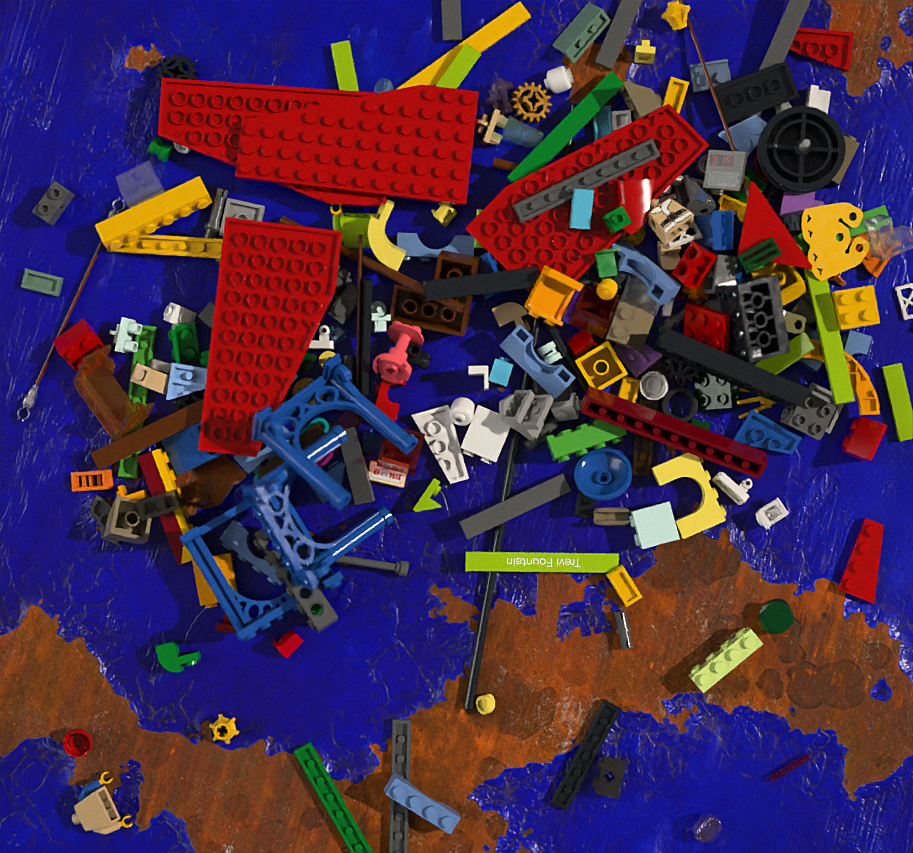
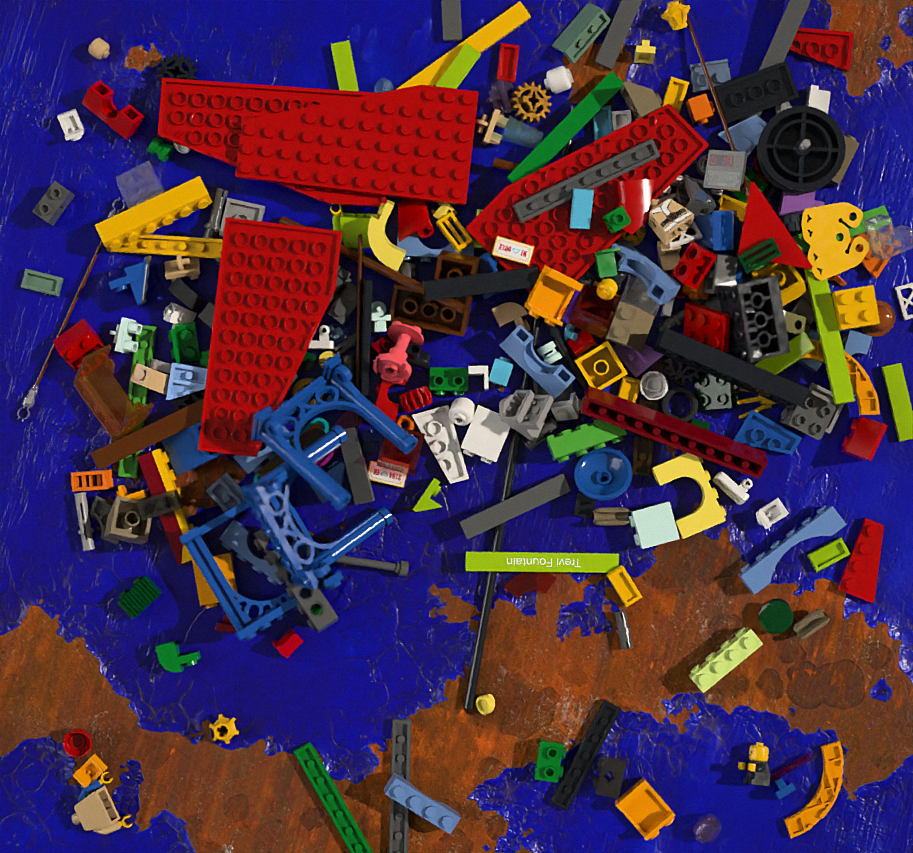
(71, 125): none -> white bracket
(84, 521): none -> light grey pin
(90, 771): none -> light orange bracket
(99, 49): none -> tan piece
(100, 101): none -> red arch
(137, 277): none -> blue piece
(139, 597): none -> dark green brick
(182, 267): none -> tan hips
(186, 295): none -> black tyre
(226, 493): none -> sand blue plate
(347, 344): none -> dark grey pin
(380, 347): none -> dark red bracket
(405, 418): none -> orange plate
(408, 269): none -> dark grey leg
(413, 218): none -> red panel
(416, 399): none -> red gear
(449, 380): none -> green brick
(458, 248): none -> yellow tile
(508, 62): none -> red tile
(512, 250): none -> white tile
(528, 582): none -> clear red tile
(549, 760): none -> green brick
(569, 332): none -> medium azure bar
(645, 809): none -> light orange panel
(700, 109): none -> orange brick
(757, 767): none -> piece
(759, 573): none -> medium blue arch
(784, 789): none -> blue tile
(810, 623): none -> dark tan piece
(825, 794): none -> light orange tile
(828, 554): none -> lime tile
(886, 318): none -> dark orange hat

